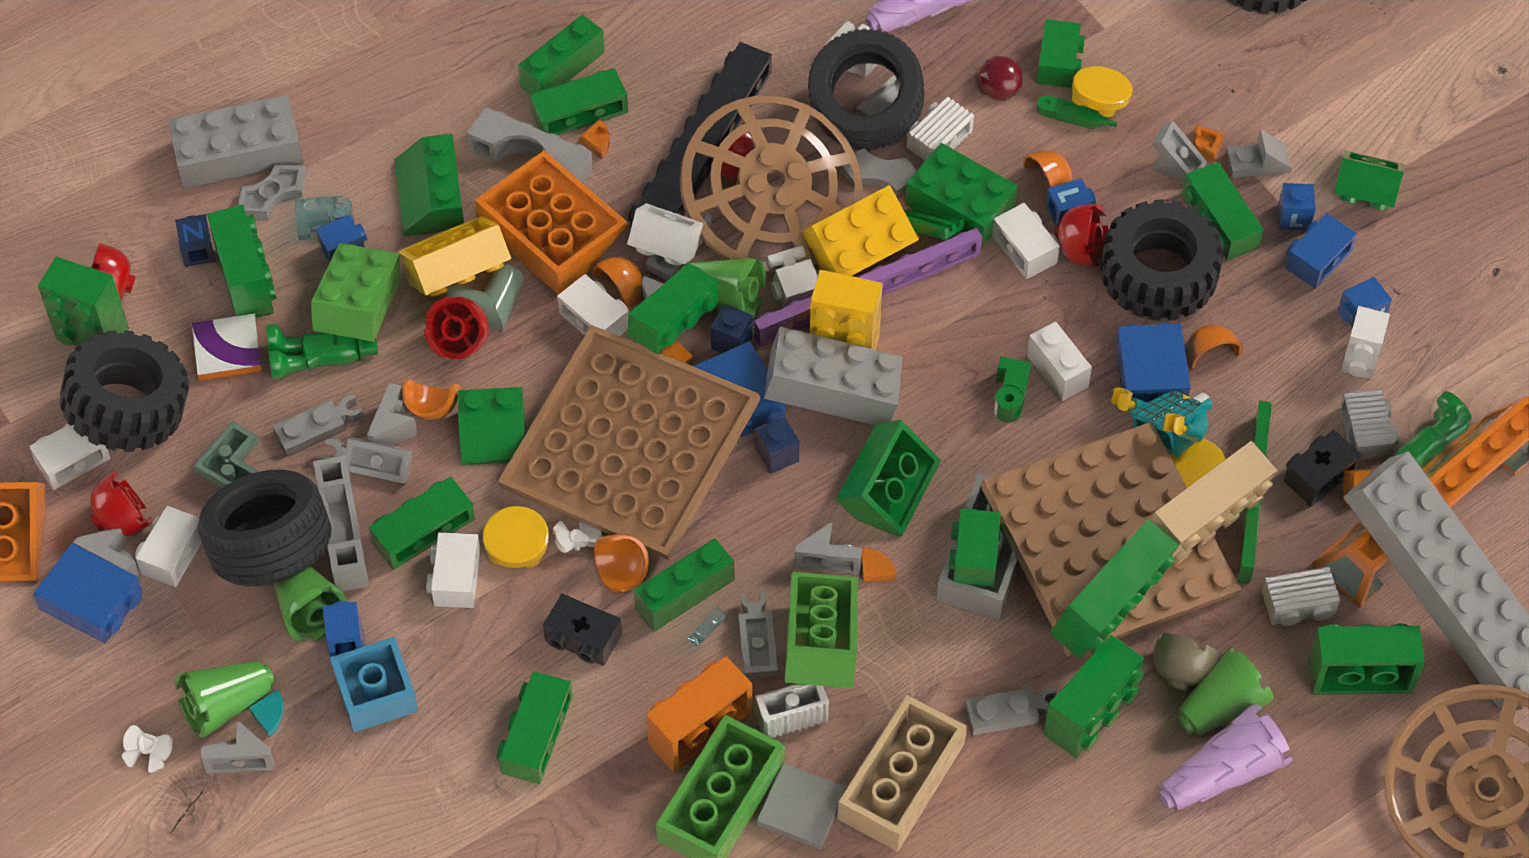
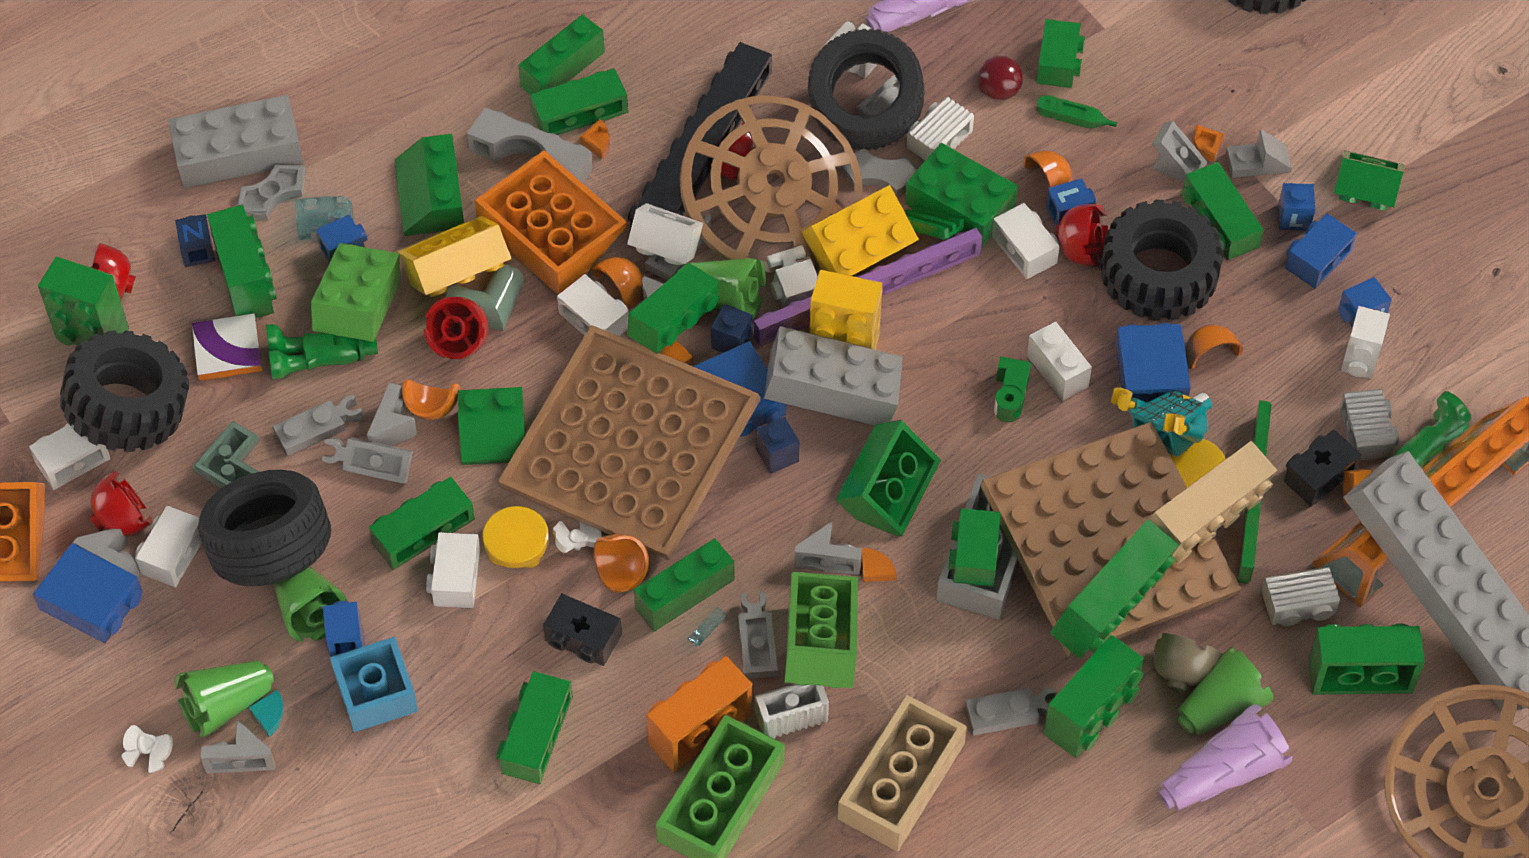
(345, 541): light grey arch -> none
(801, 806): light grey tile -> none
(1101, 90): yellow tile -> none

